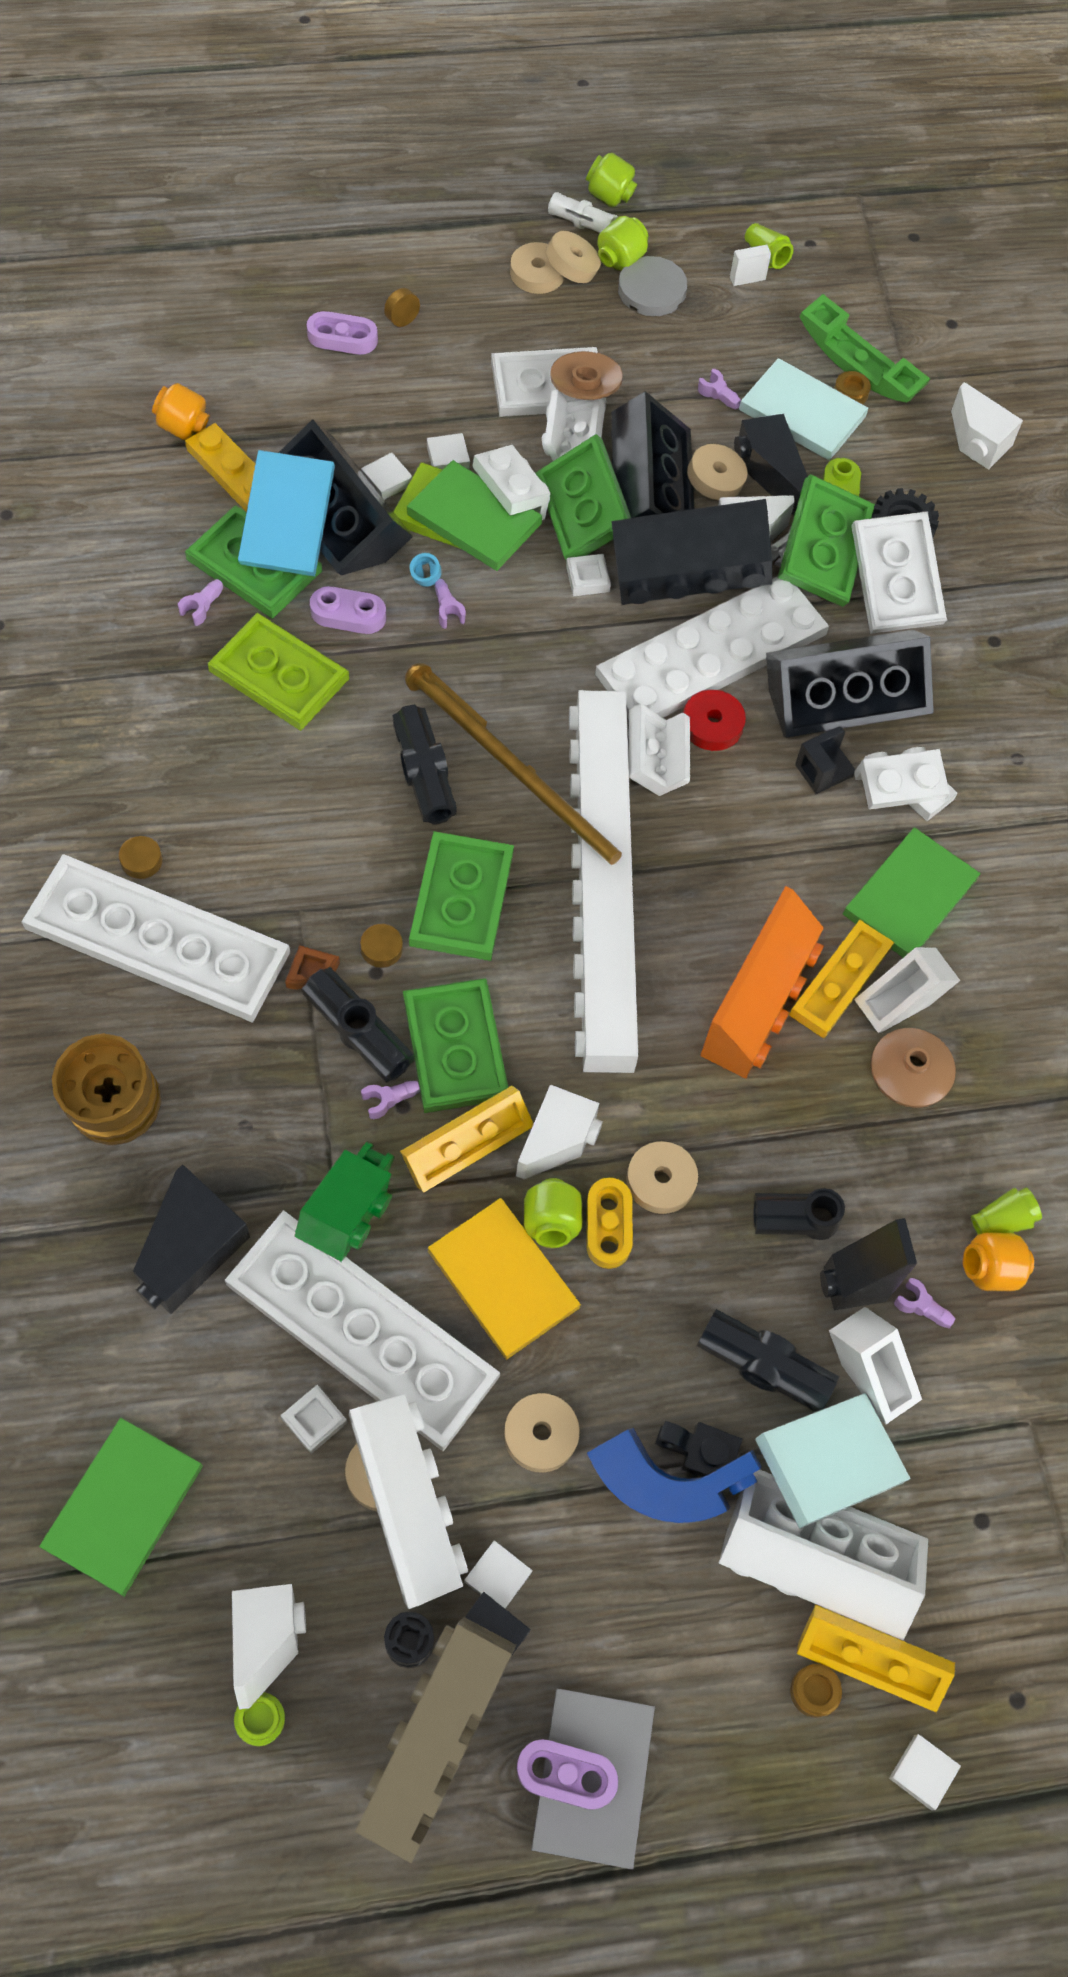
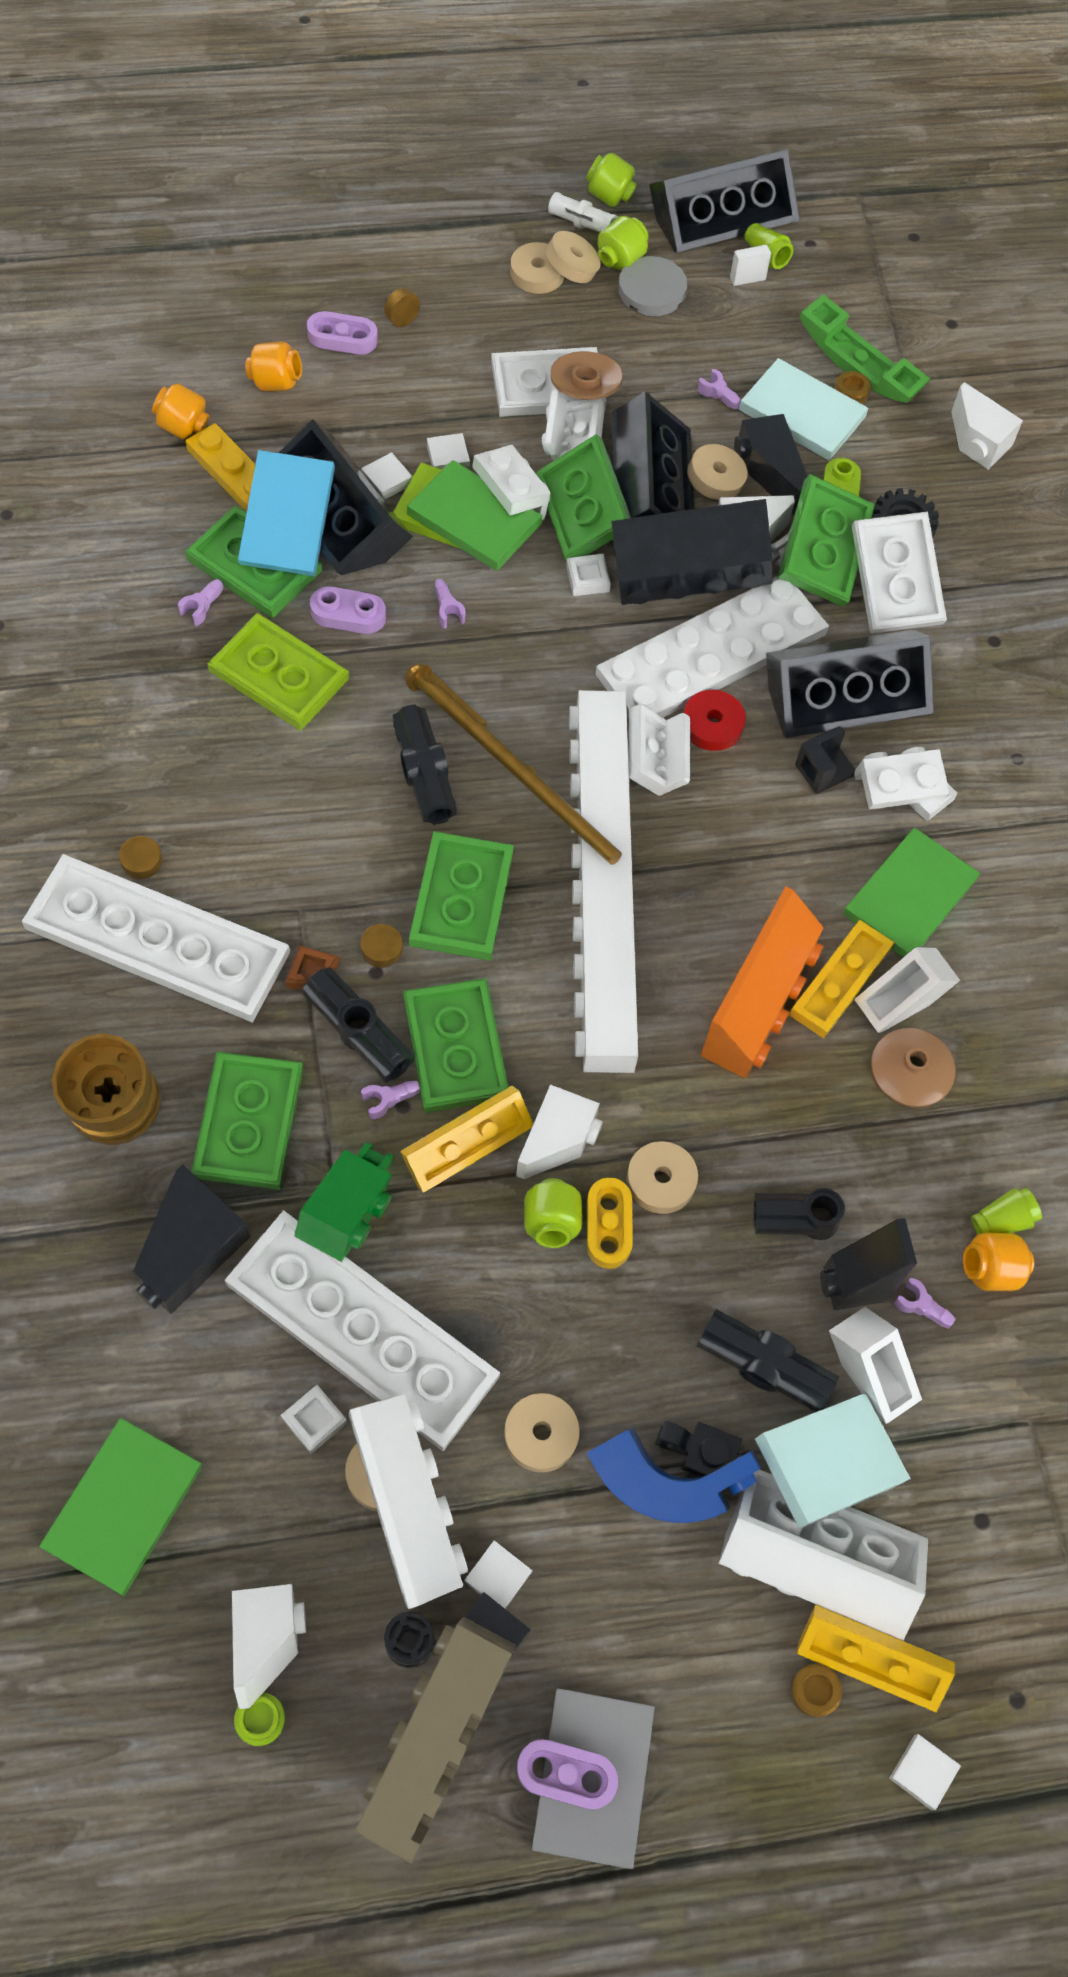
(247, 1120): none -> bright green tile
(274, 366): none -> light orange head
(417, 570): medium azure hinge -> none
(503, 1278): yellow tile -> none
(725, 201): none -> black slope

